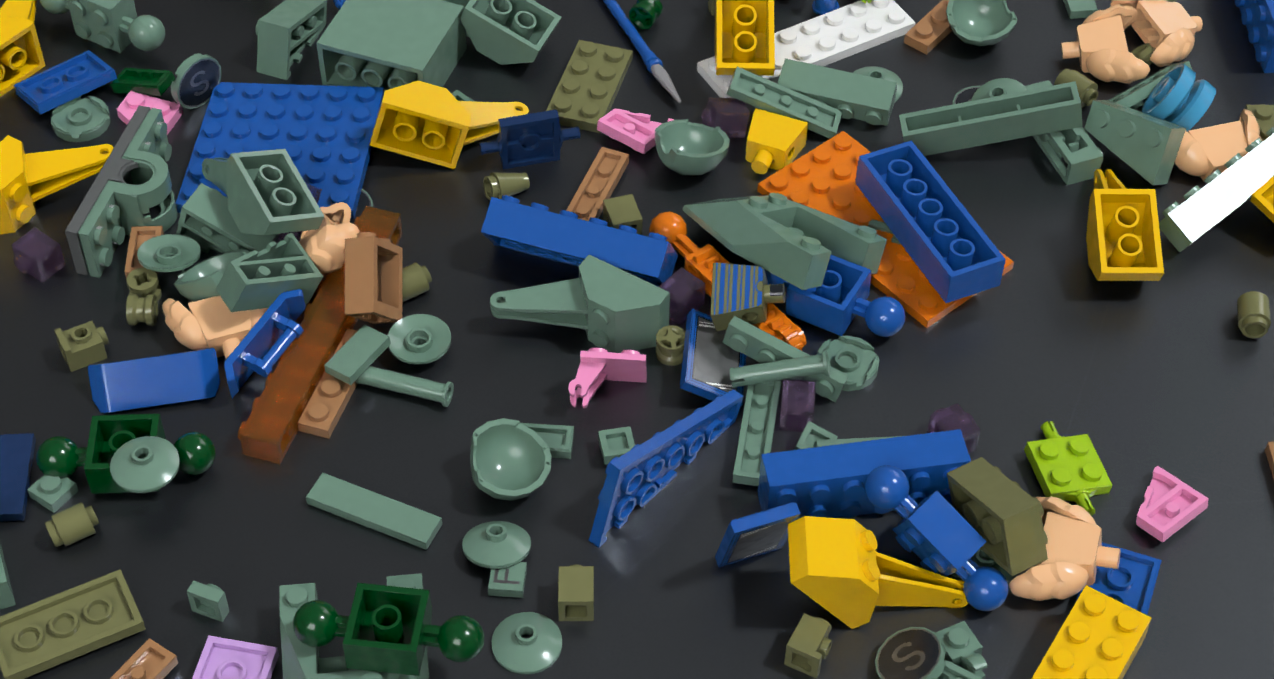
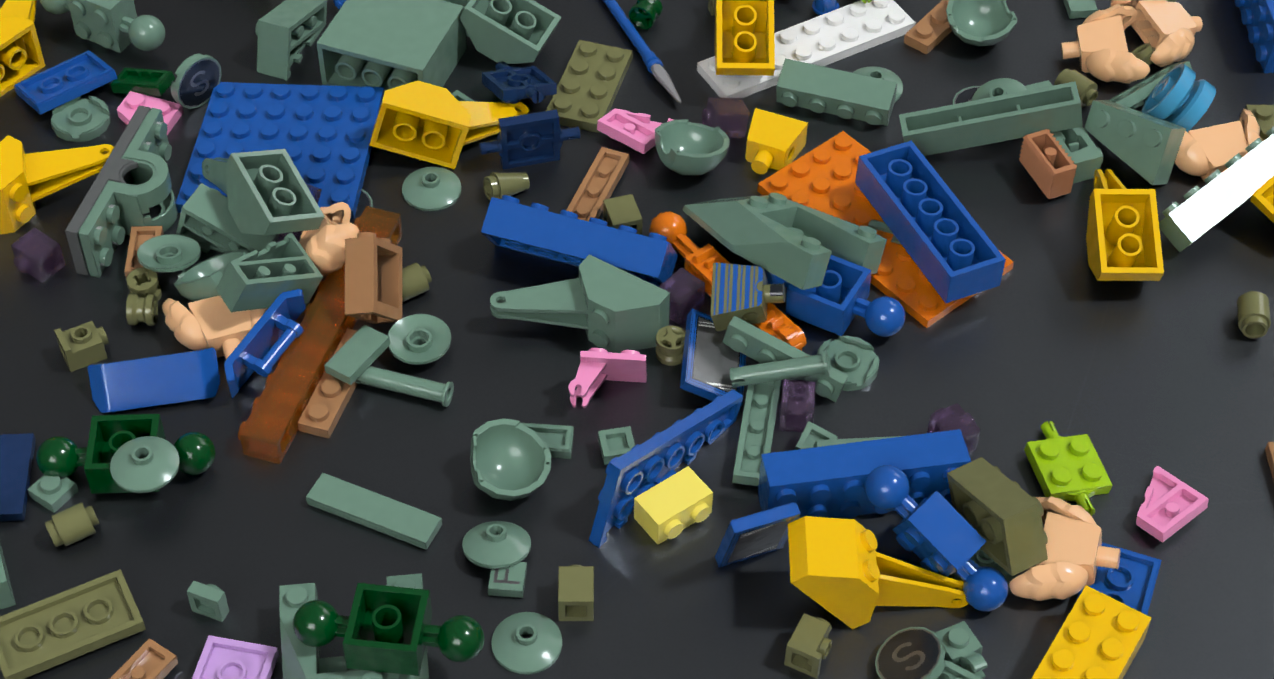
(431, 189): none -> sand green dish
(518, 83): none -> dark blue plate
(673, 505): none -> light yellow brick
(784, 101): sand green plate -> none
(1048, 163): none -> nougat brick

